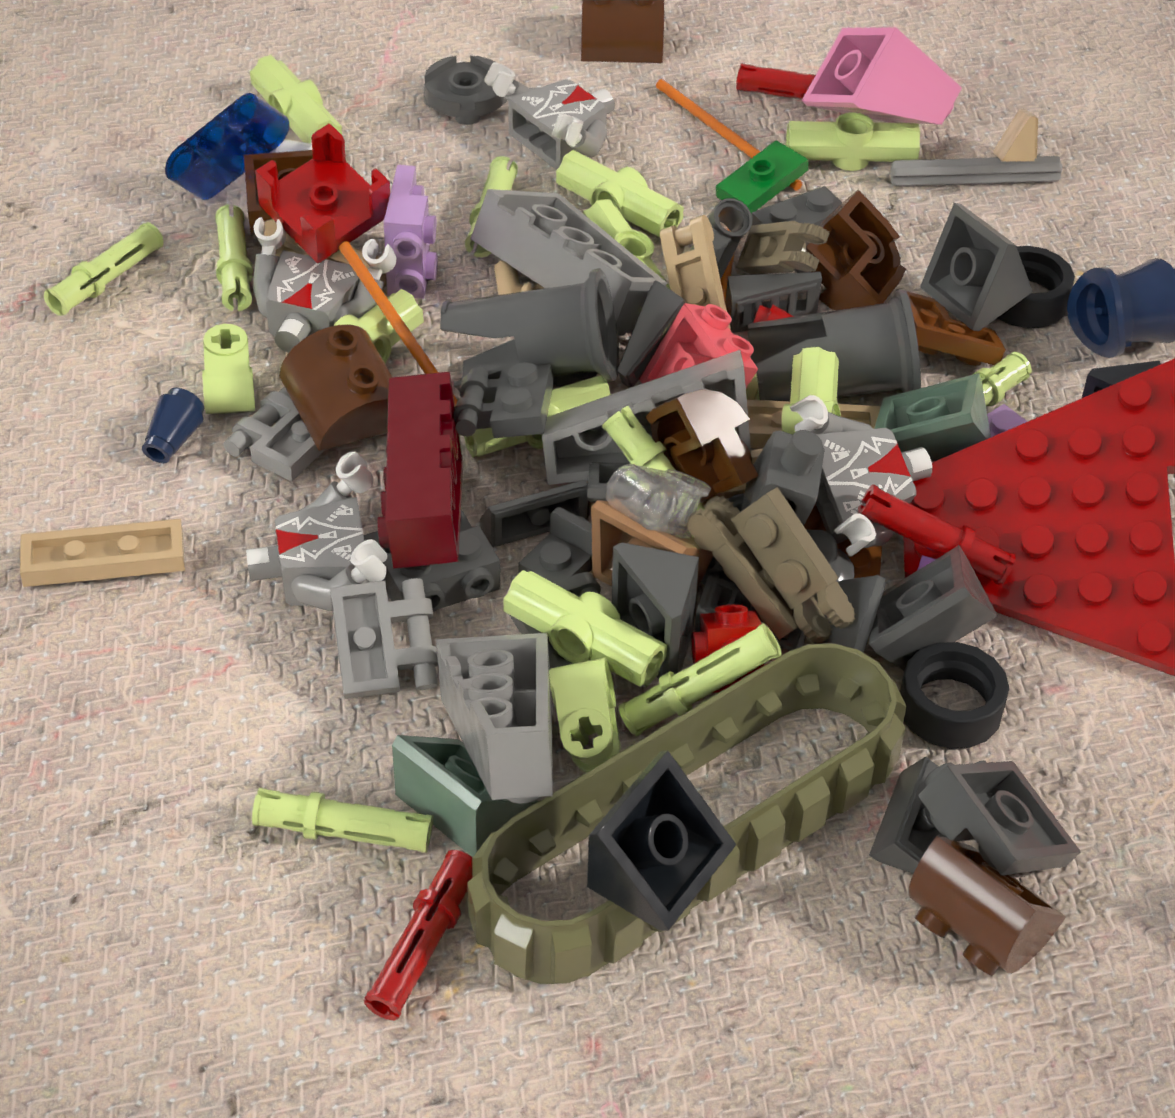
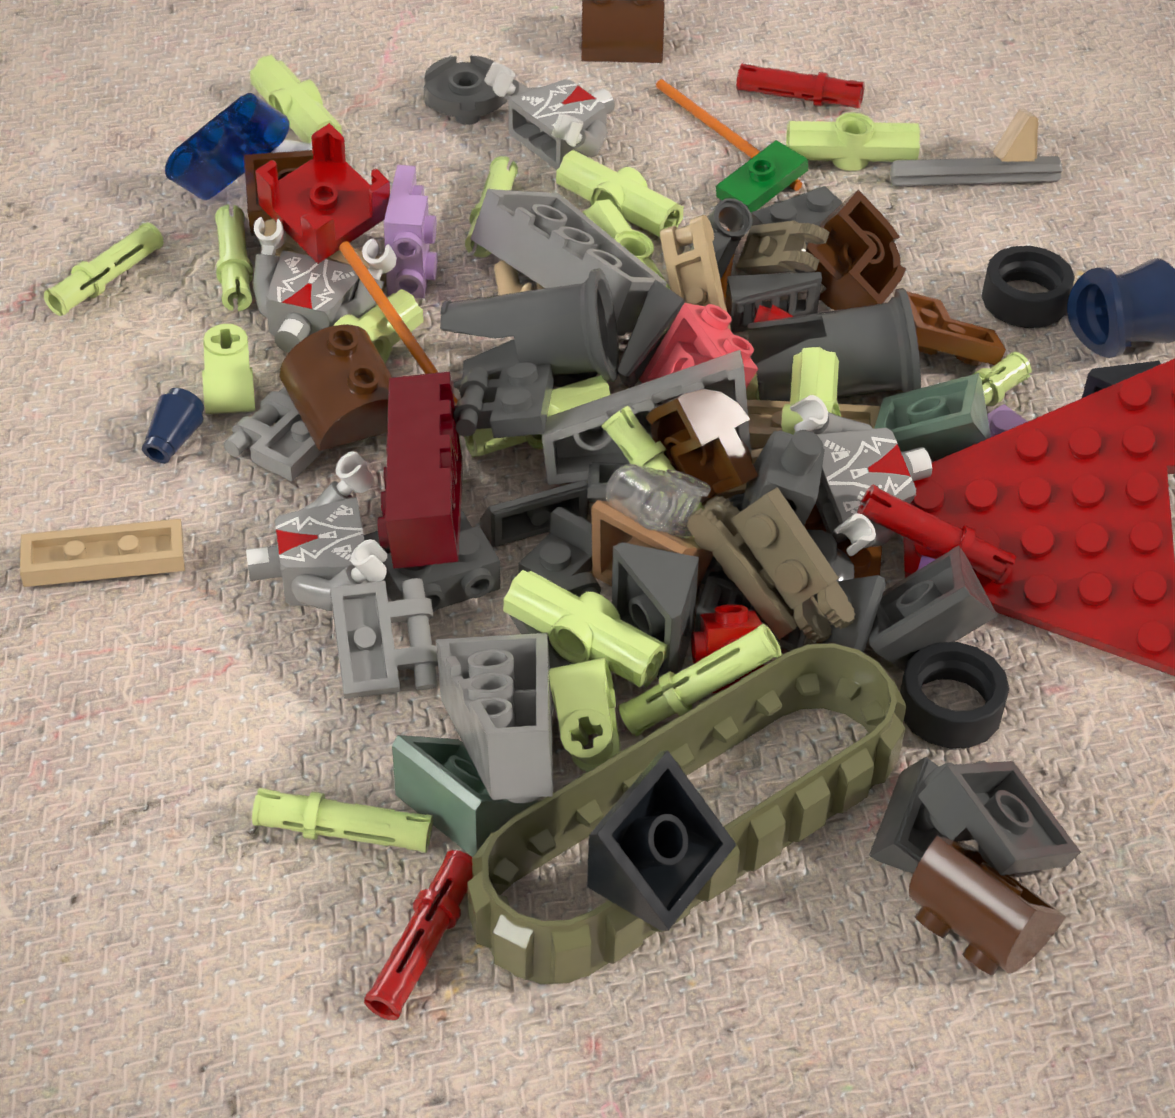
(882, 78): bright pink slope -> none
(975, 270): dark grey slope -> none

